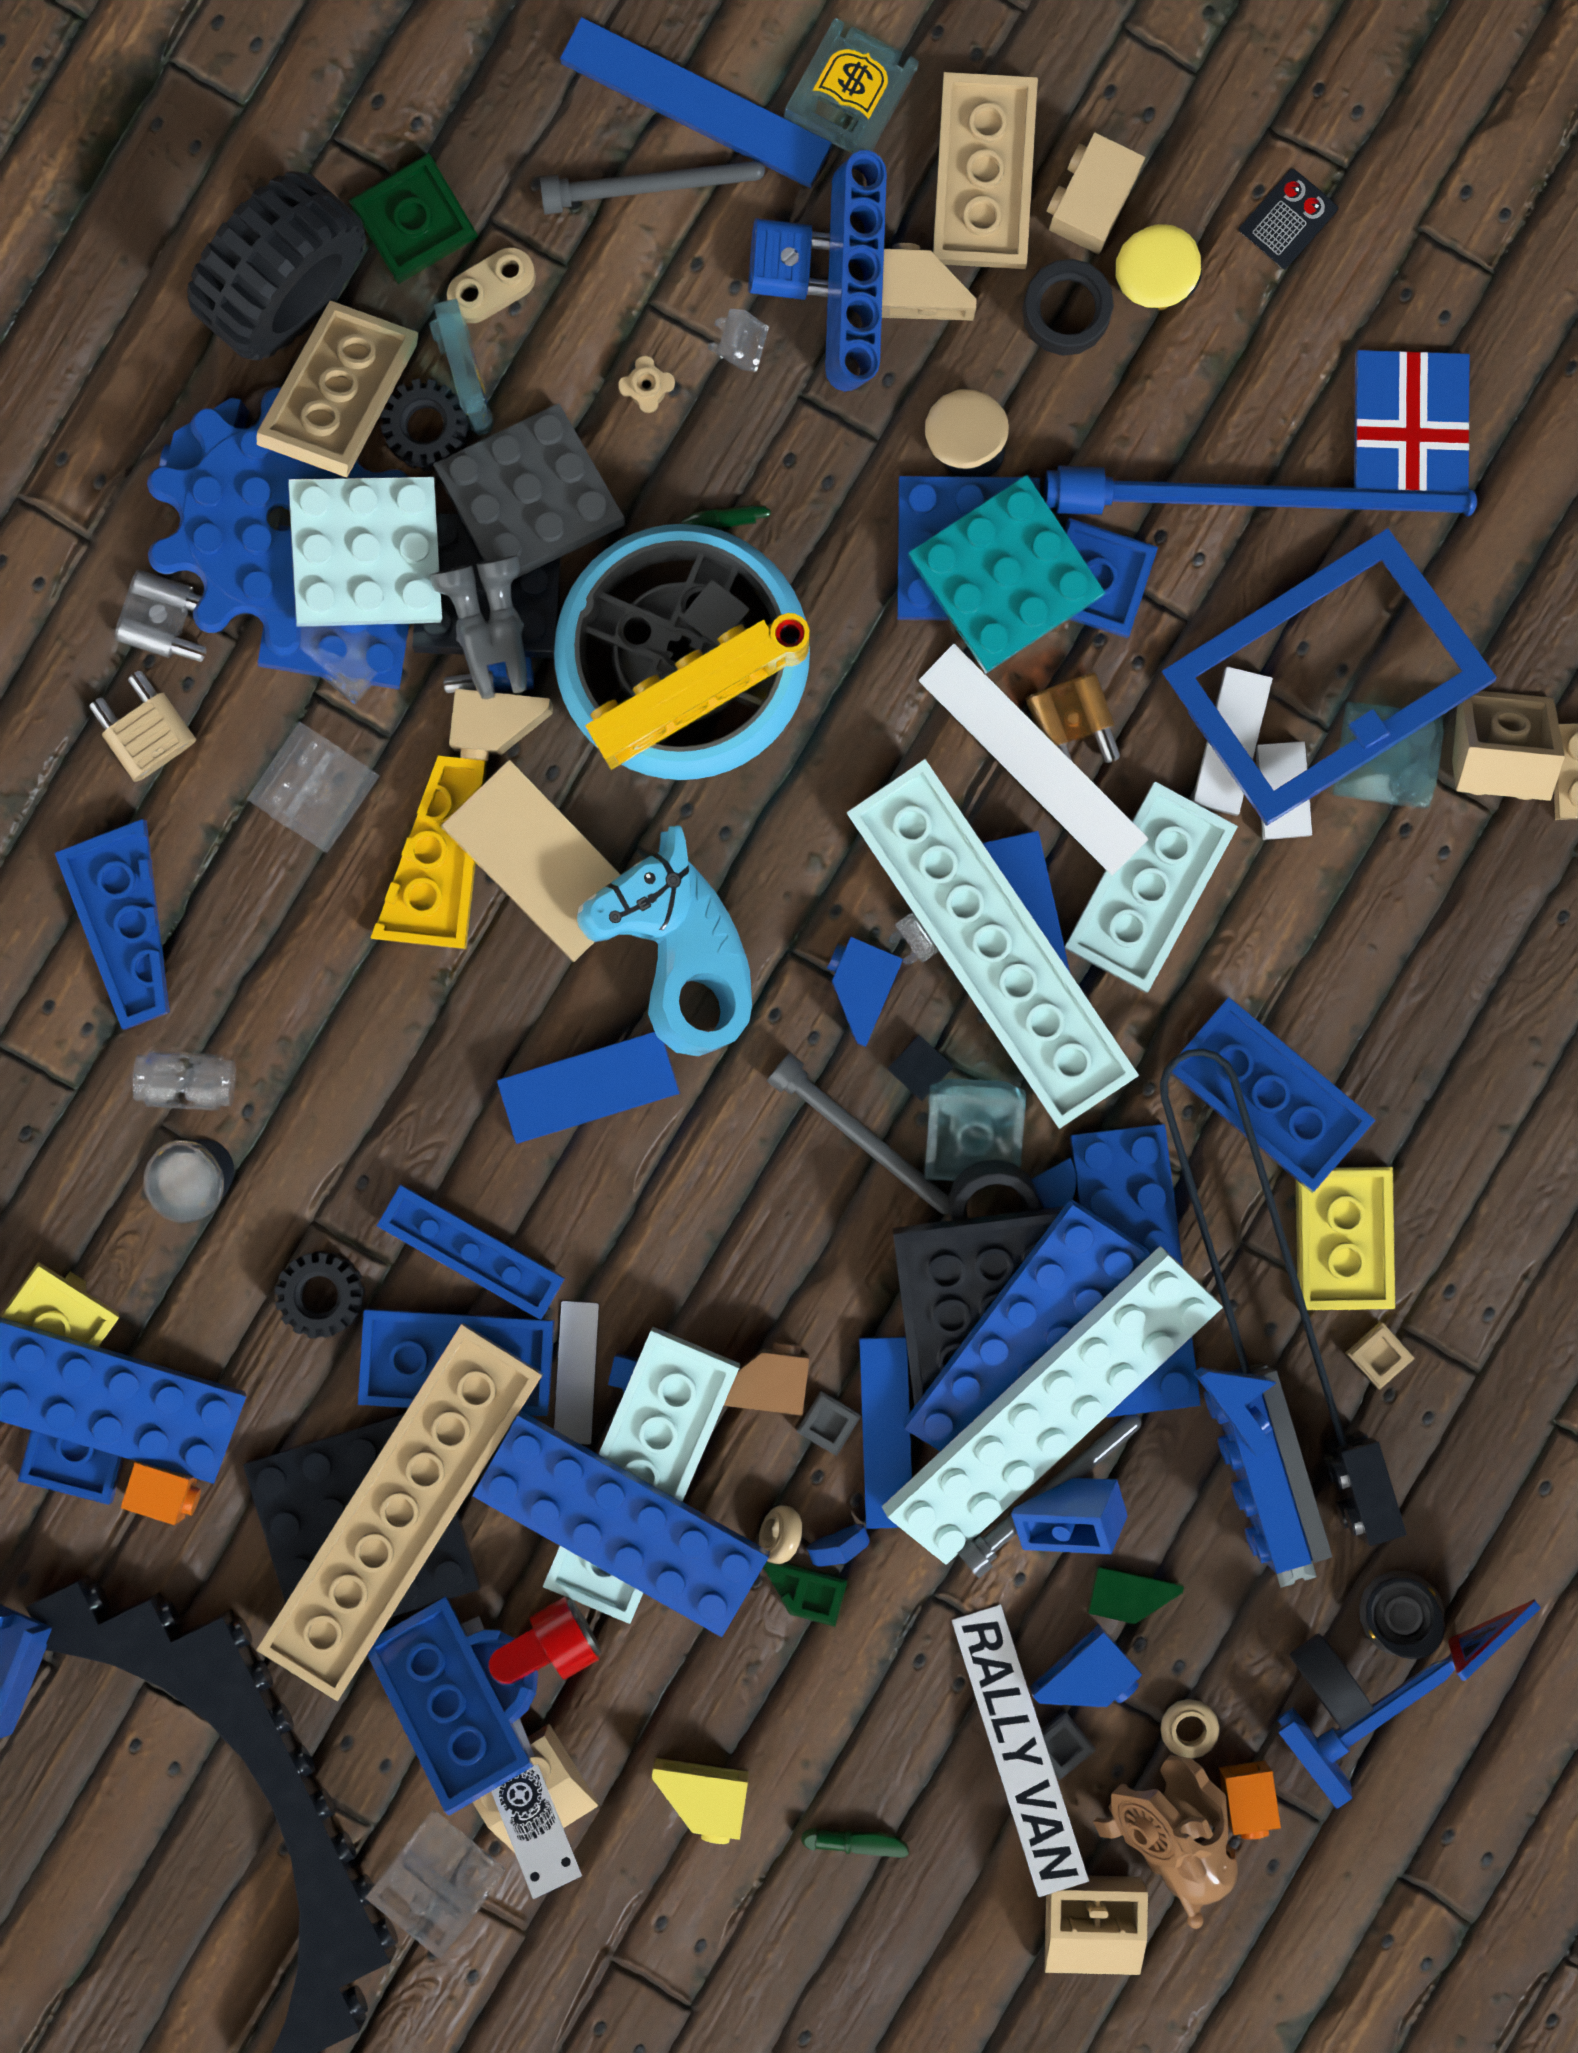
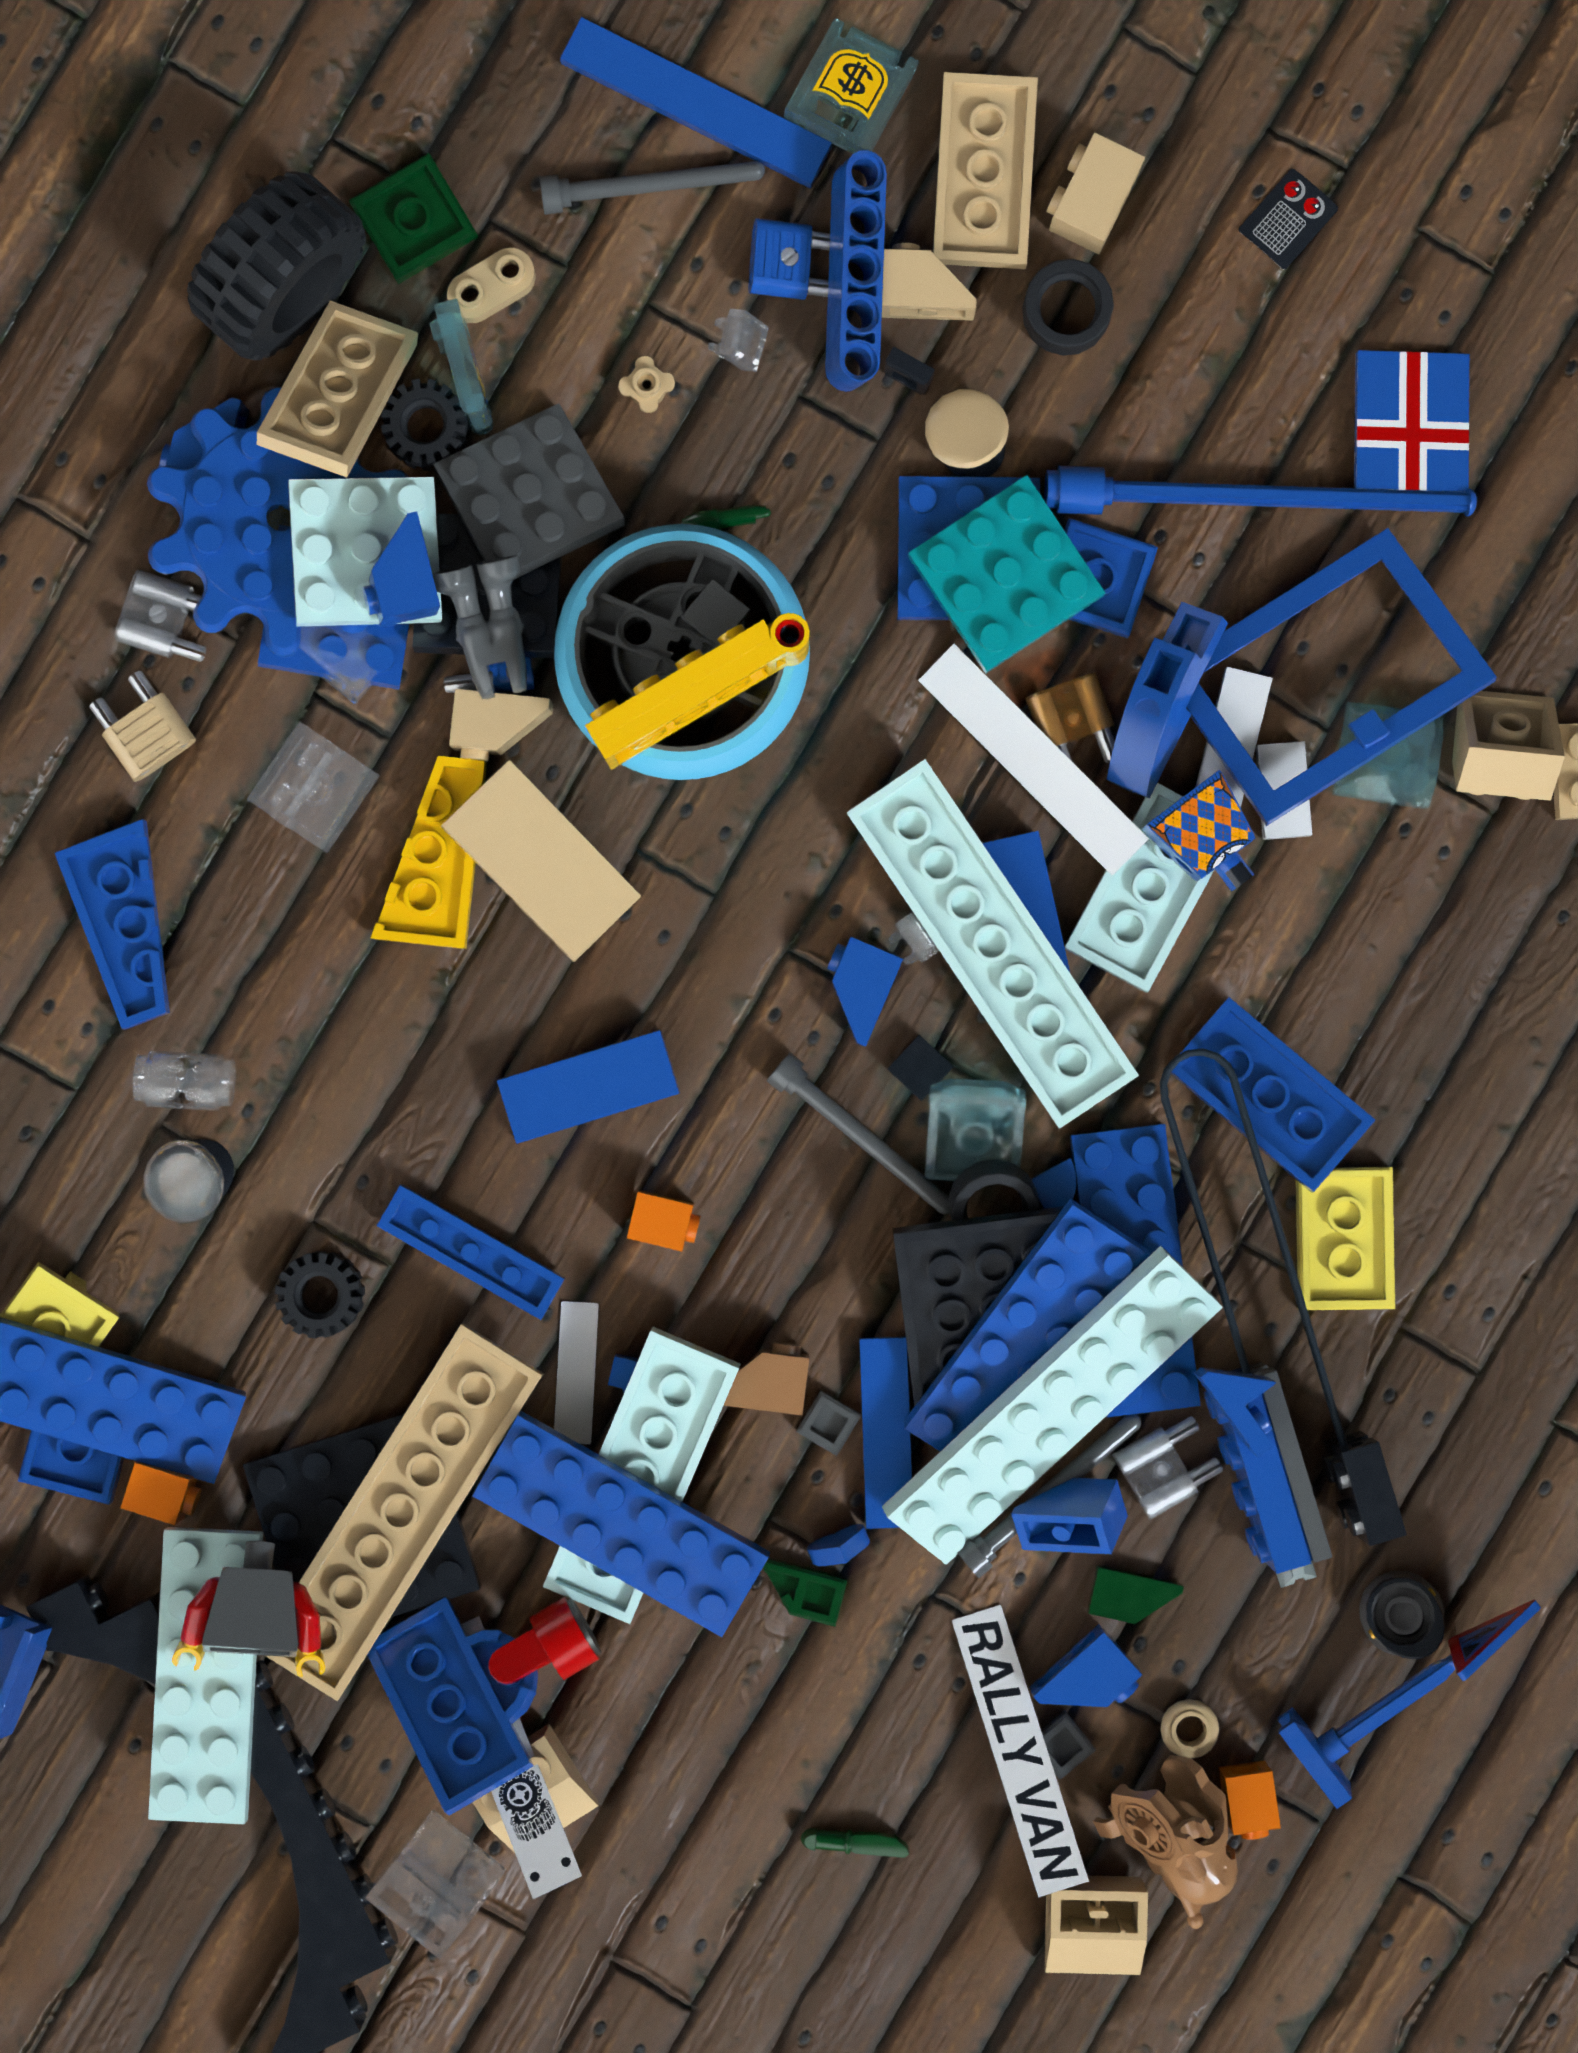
(206, 1713): none -> light aqua plate
(253, 1614): none -> dark grey torso
(402, 578): none -> blue slope
(406, 1345): blue plate -> none
(663, 1221): none -> orange brick
(695, 937): medium azure animal -> none
(704, 1797): light yellow slope -> none
(781, 1533): tan piece -> none
(908, 371): none -> black tile
(1158, 1472): none -> clear piece
(1159, 266): light yellow piece -> none
(1159, 699): none -> blue slope
(1205, 832): none -> torso
(1331, 1681): black tyre -> none
(1379, 1355): tan tile -> none

